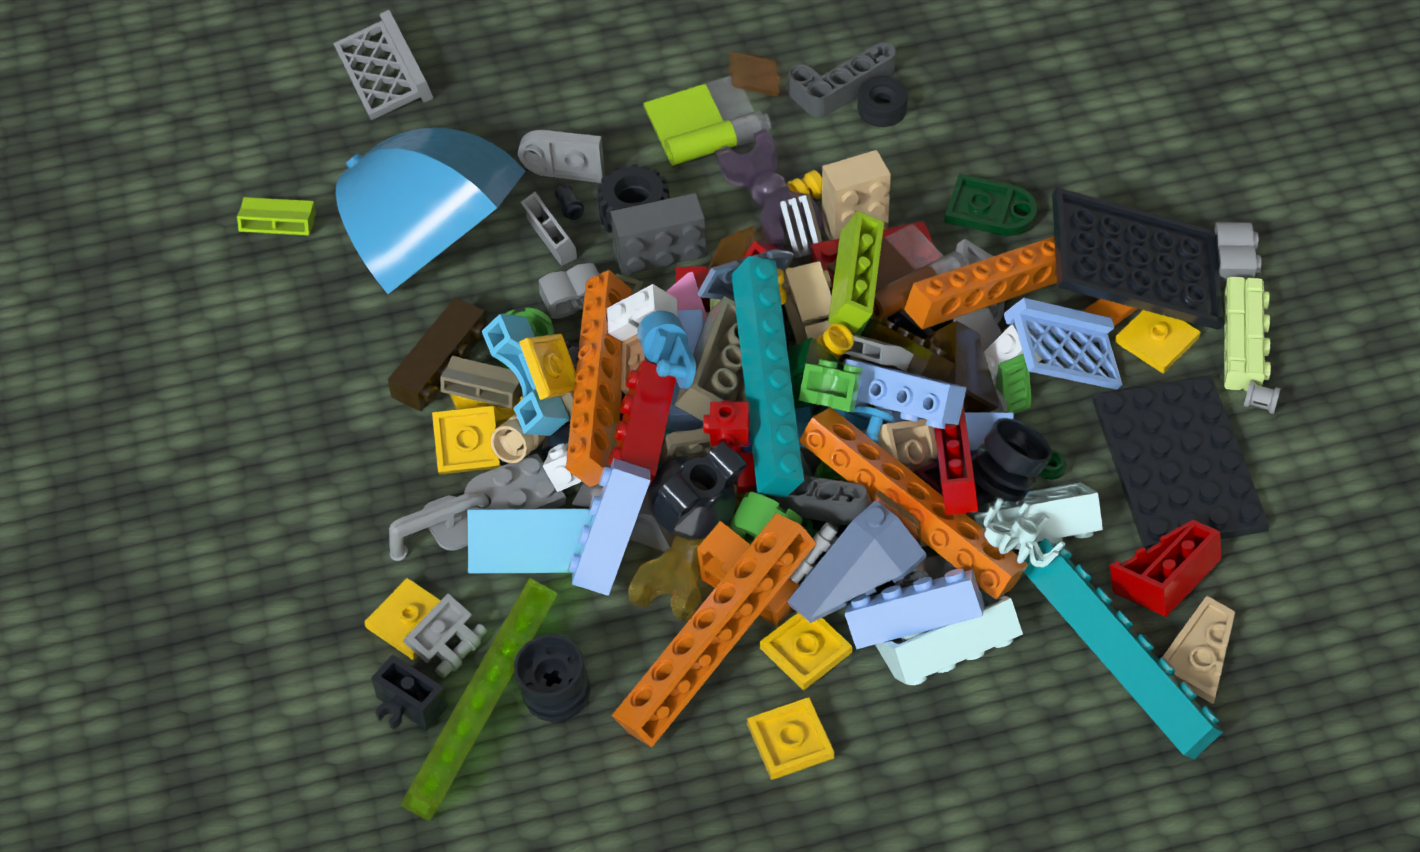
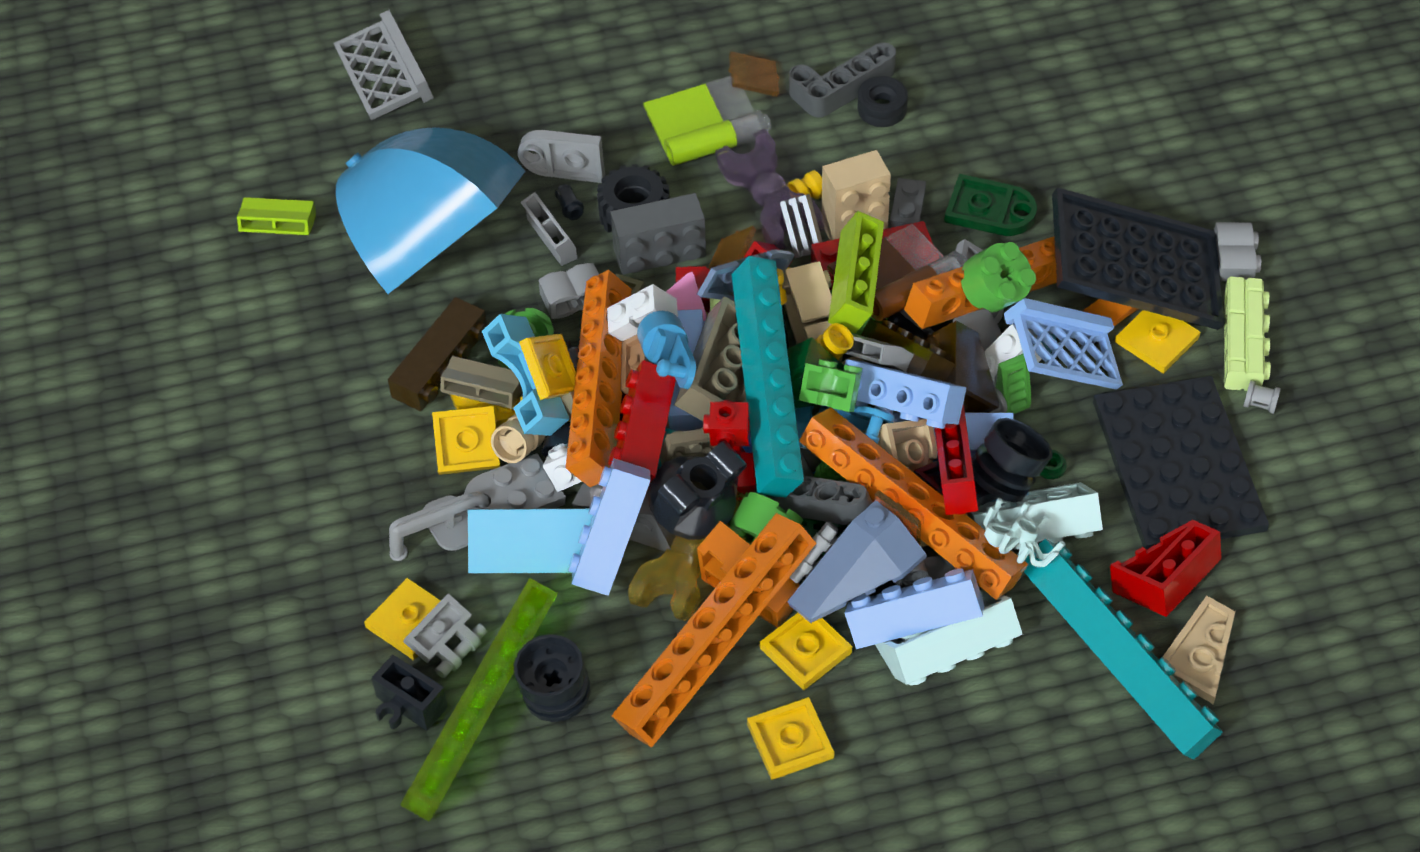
(907, 202): none -> dark grey plate
(997, 277): none -> bright green brick

